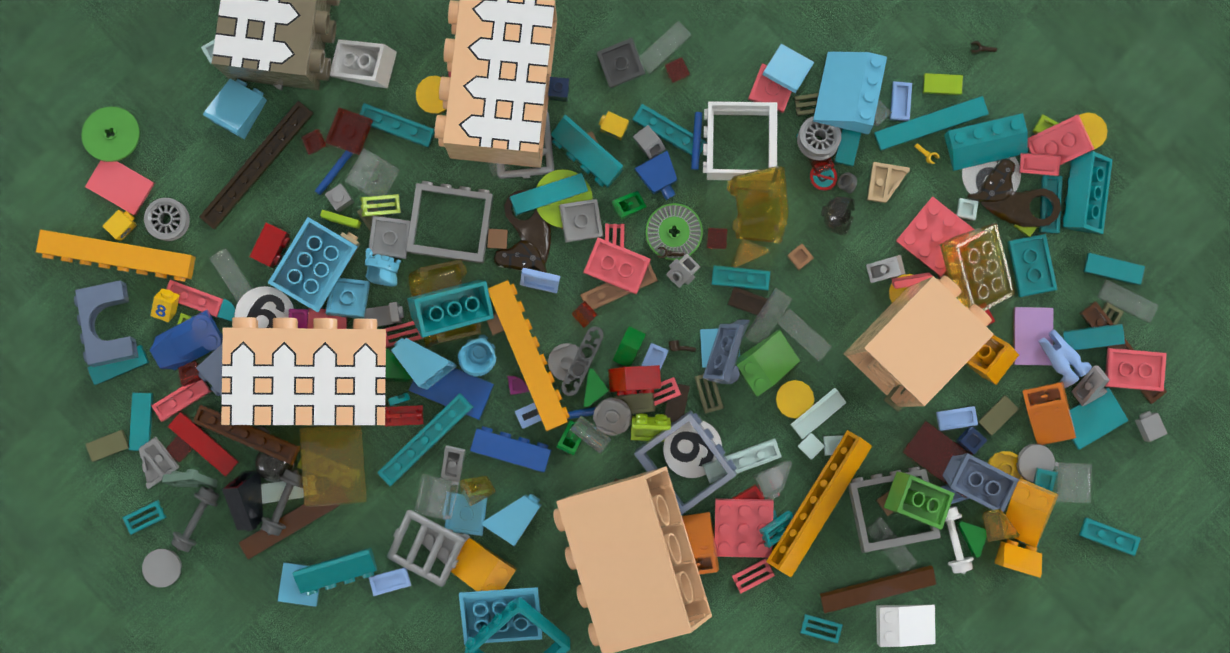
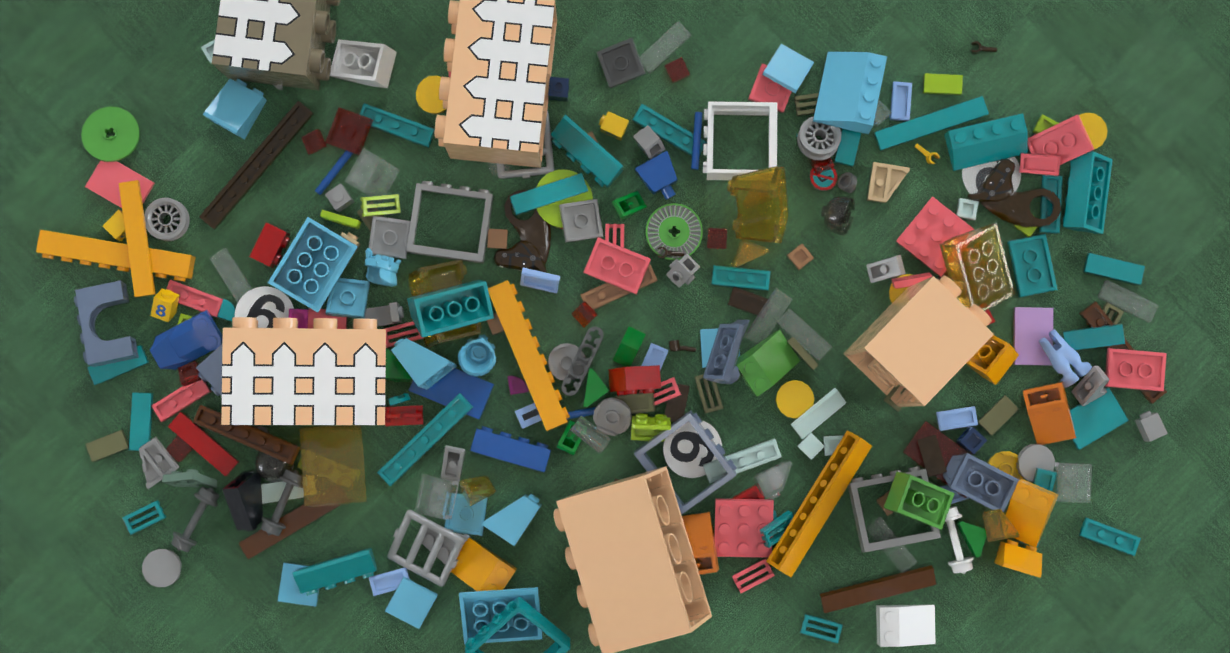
(137, 238): none -> light orange tile
(411, 602): none -> medium azure tile
(805, 356): none -> olive tile
(931, 455): none -> dark brown tile

